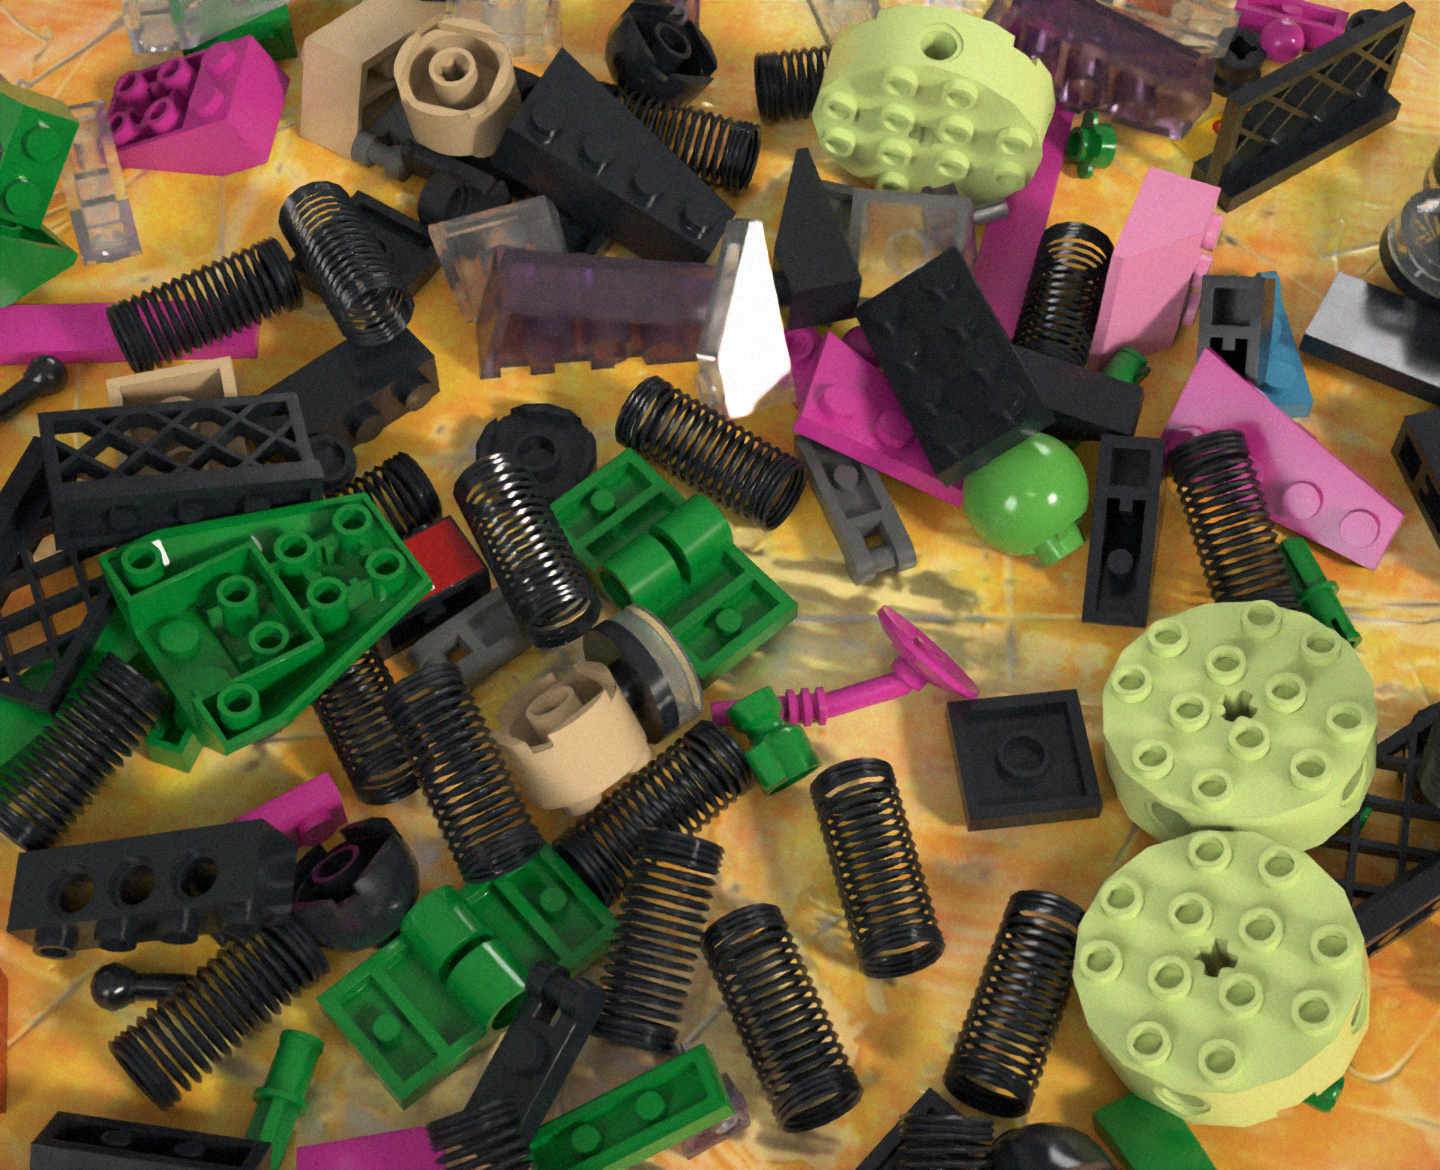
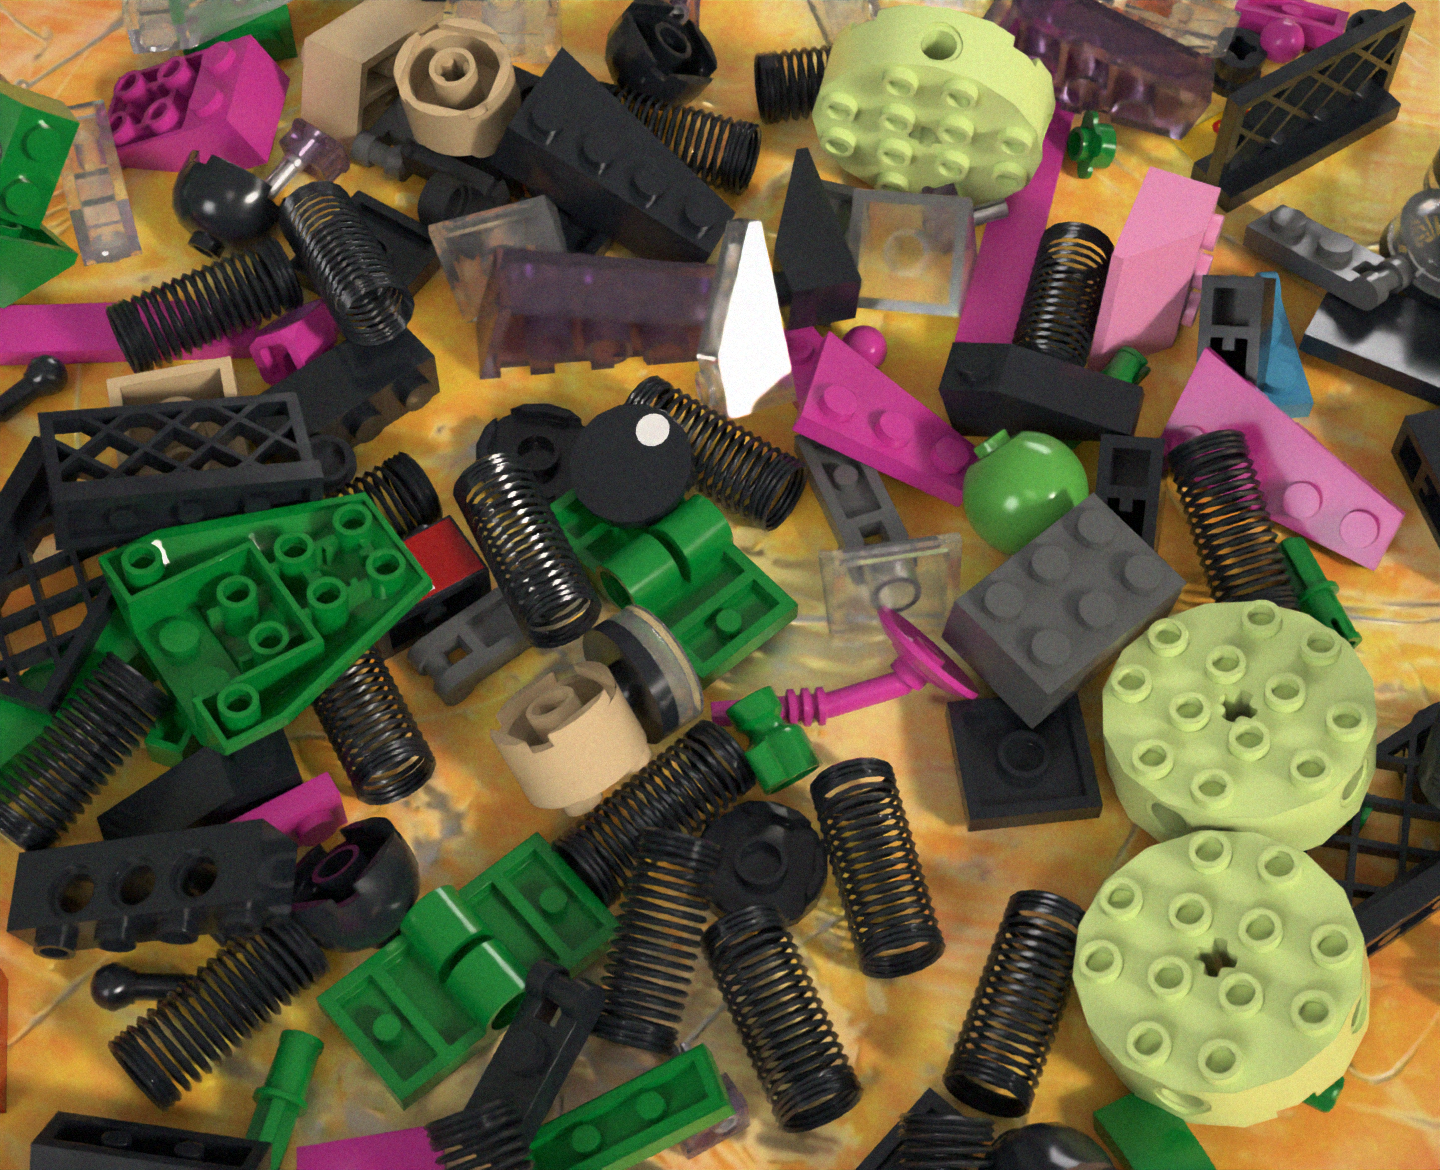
(206, 790): none -> black slope
(223, 206): none -> black cylinder
(293, 341): none -> dark pink rock
(310, 151): none -> piece
(500, 852): black piece -> none
(632, 465): none -> black tile
(767, 859): none -> black tile
(908, 574): none -> clear slope
(952, 367): black plate -> none
(1061, 609): none -> dark grey brick
(1327, 258): none -> dark grey plate

